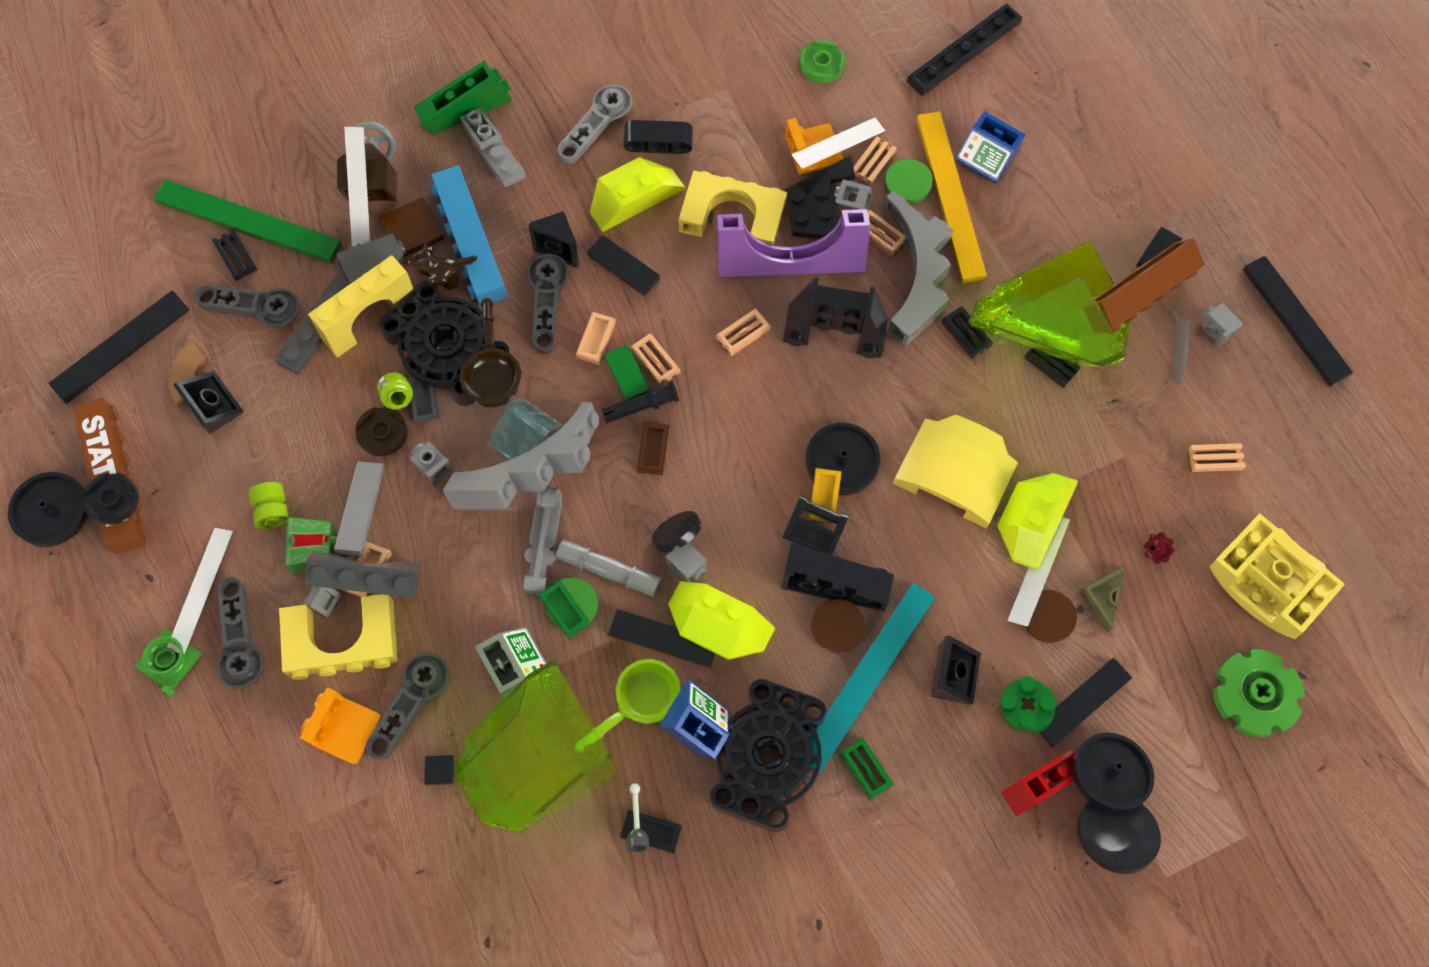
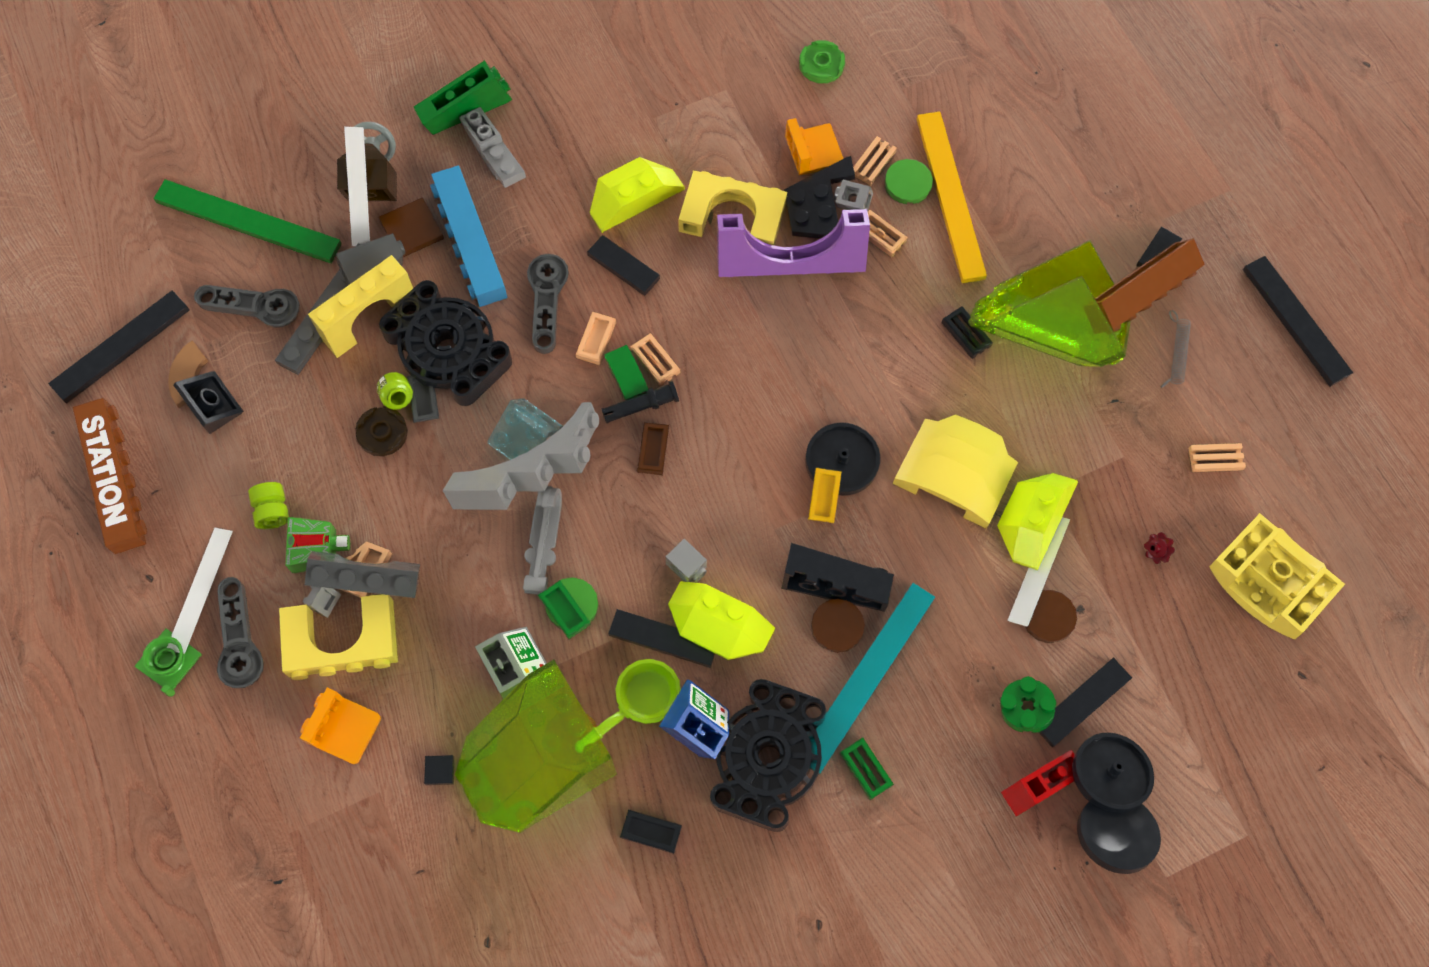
(47, 509): black piece -> none
(110, 498): black tile -> none
(226, 239): black tile -> none
(359, 508): light grey tile -> none
(410, 699): dark grey beam -> none
(433, 469): light grey brick -> none
(440, 270): dark brown animal -> none
(492, 373): dark brown piece -> none
(554, 237): black slope -> none
(596, 120): light grey beam -> none
(608, 568): light grey piece -> none
(637, 839): hinge -> none
(658, 136): black beam -> none
(676, 531): black tile -> none
(727, 344): light nougat tile -> none
(813, 535): black plate -> none
(838, 143): white sticker -> none
(840, 311): black wedge -> none
(930, 268): light grey arch -> none
(956, 671): black slope -> none
(964, 49): black tile -> none
(990, 147): slope -> none
(1064, 367): black tile -> none
(1104, 596): olive tile -> none
(1220, 324): light grey brick -> none
(1278, 696): bright green piece -> none

